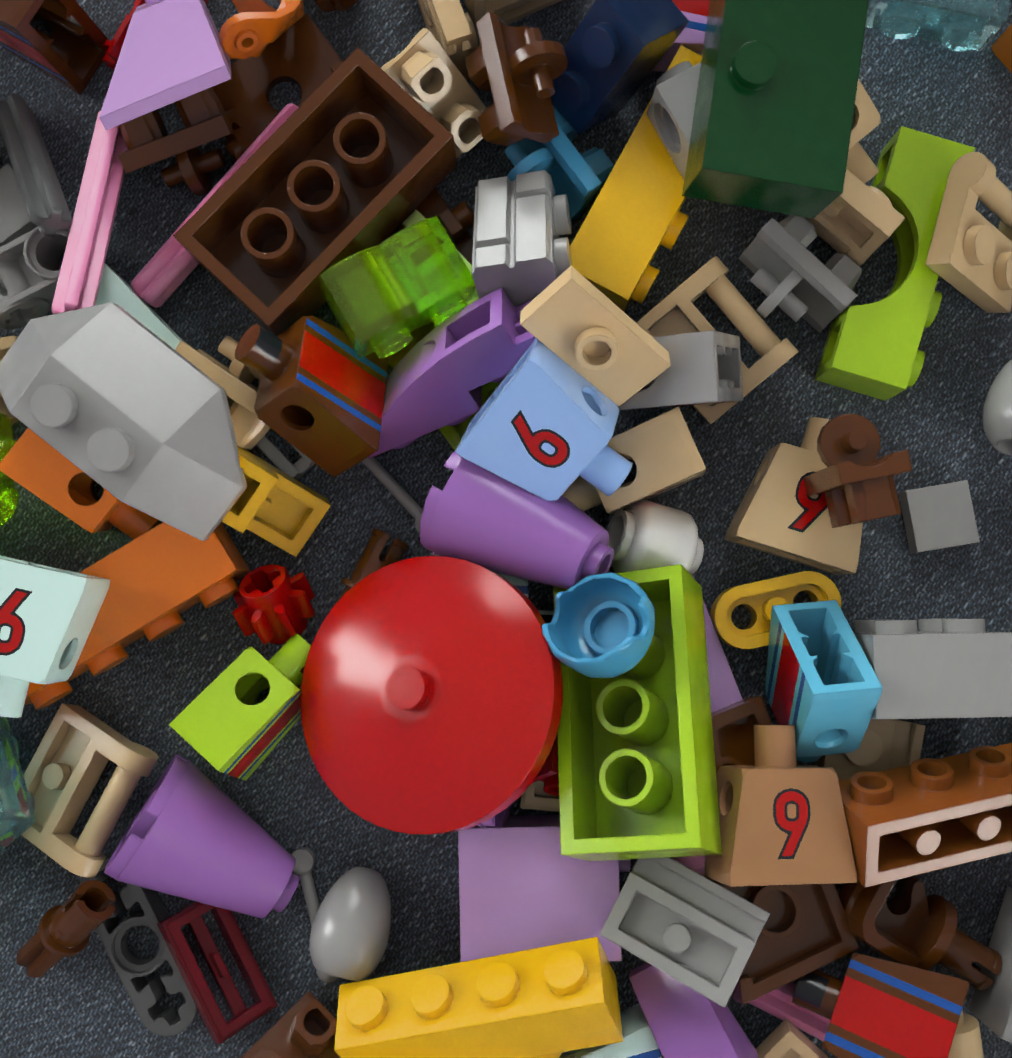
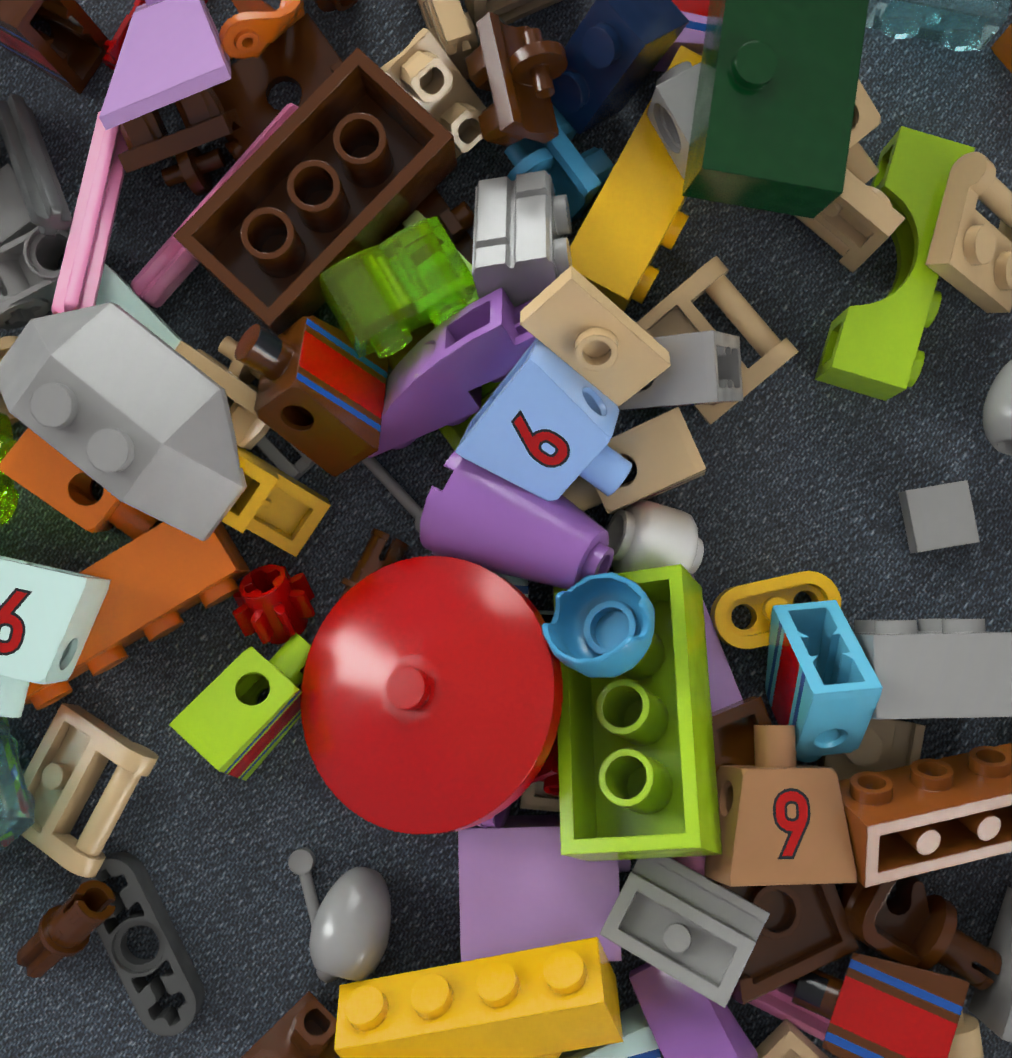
(195, 981): dark red tile -> none
(203, 848): medium lavender cone -> none
(788, 523): tan torso -> none
(795, 277): light grey hips -> none
(855, 481): reddish brown hips -> none

